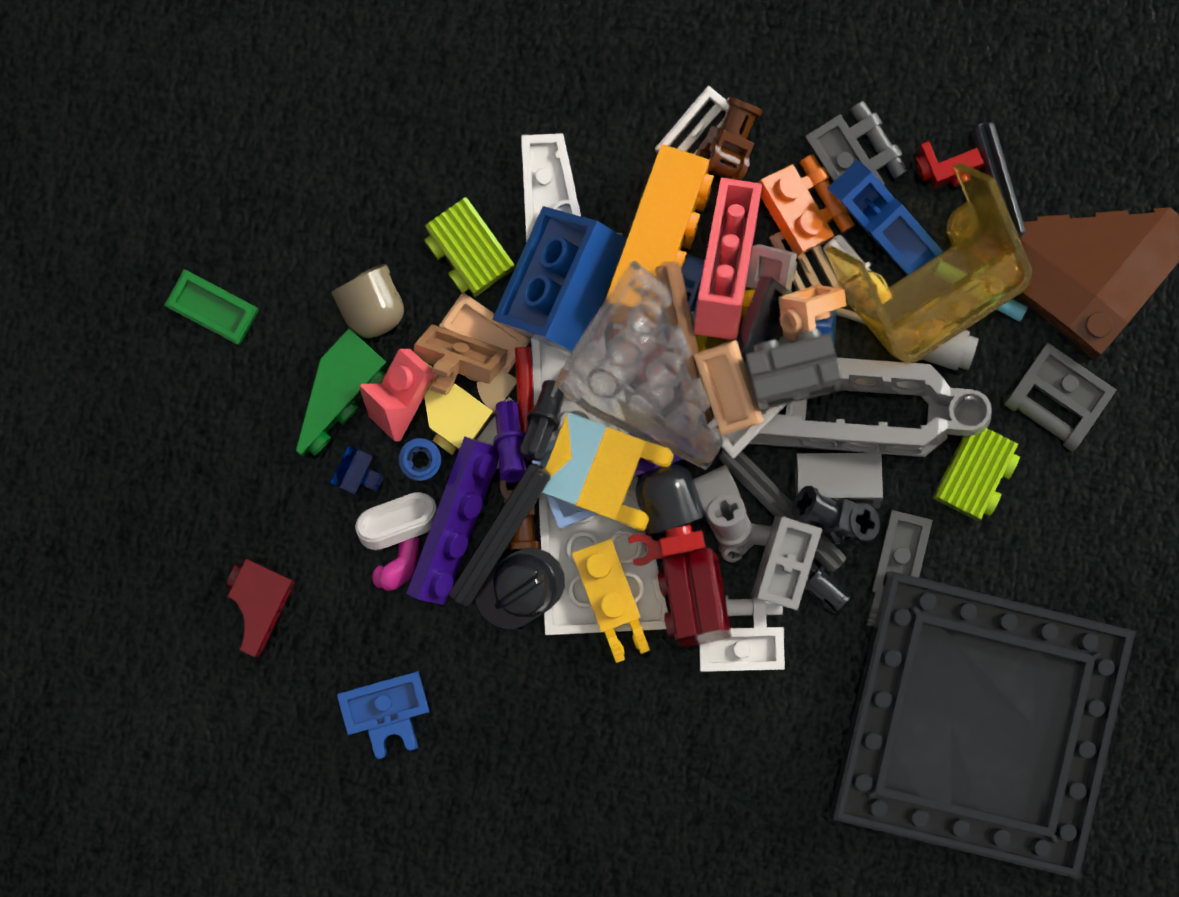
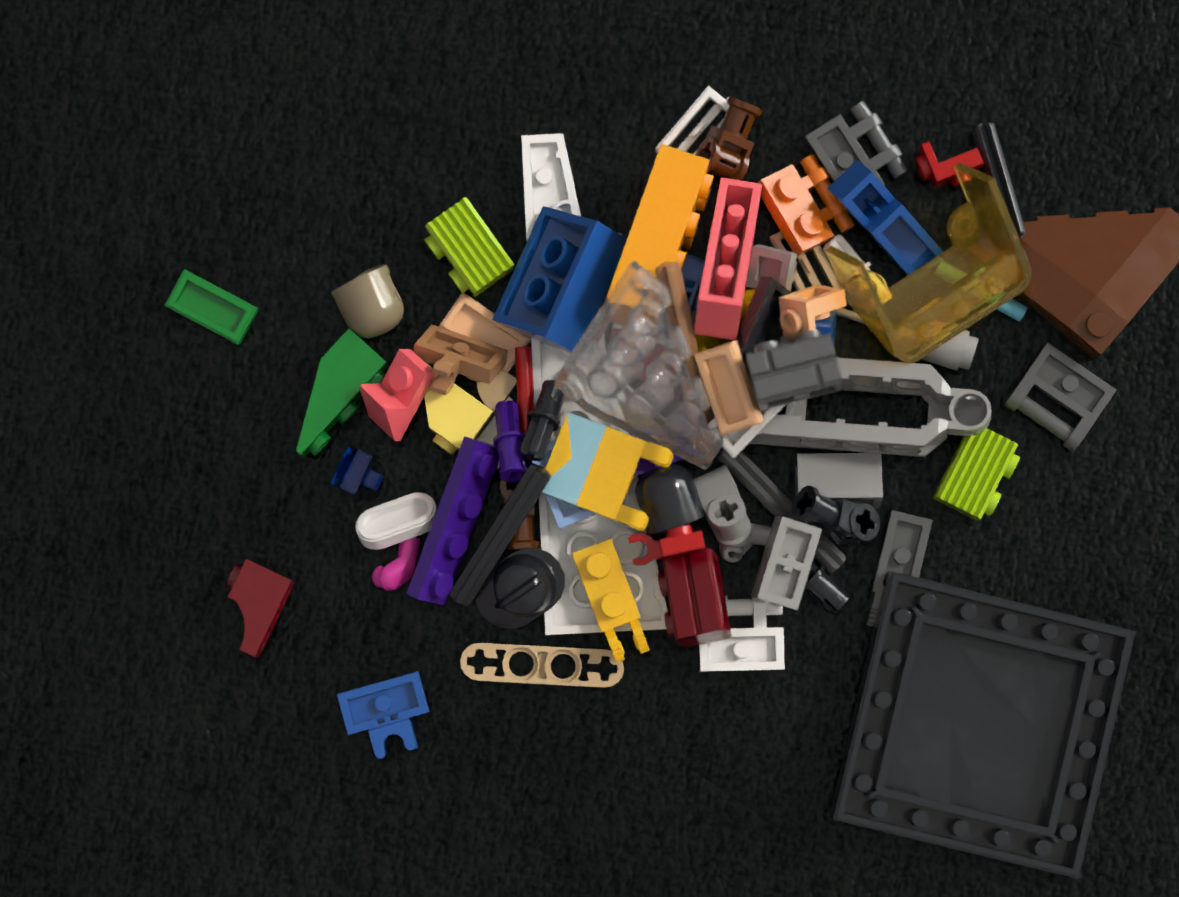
(413, 448): blue cone -> none
(542, 660): none -> tan beam

